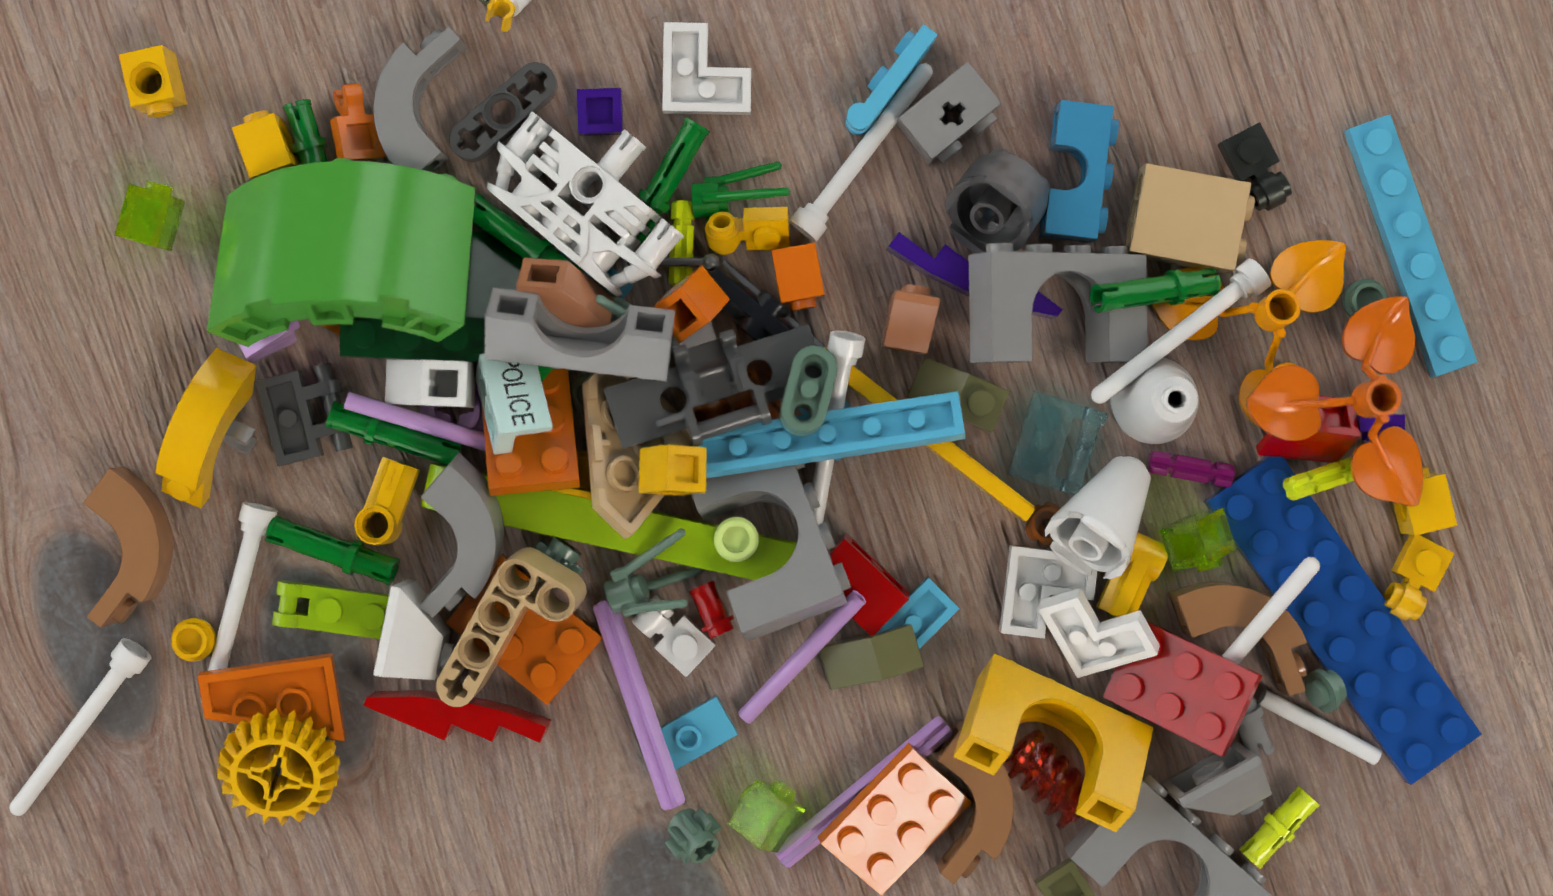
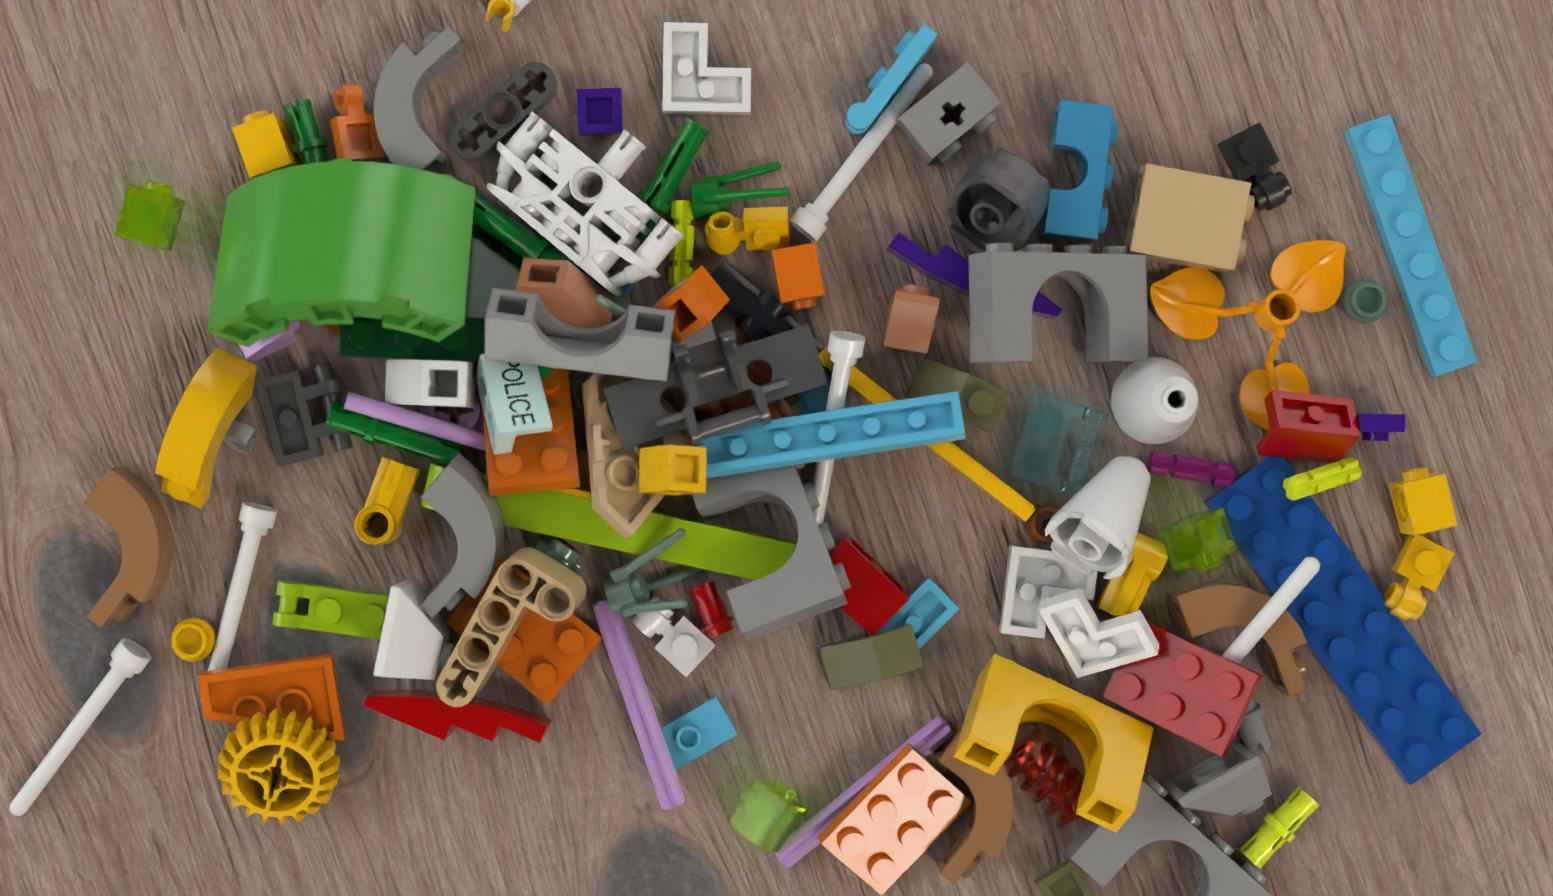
(140, 67): yellow brick -> none
(324, 547): green pin -> none
(693, 835): sand green gear -> none
(709, 262): dark grey hinge -> none
(736, 539): yellowish green tile -> none
(801, 657): lavender piece -> none
(808, 392): sand green plate -> none
(1168, 288): green pin -> none
(1247, 281): white piece -> none
(1288, 402): orange plant -> none
(1319, 727): white bar -> none
(1325, 690): sand green plate -> none

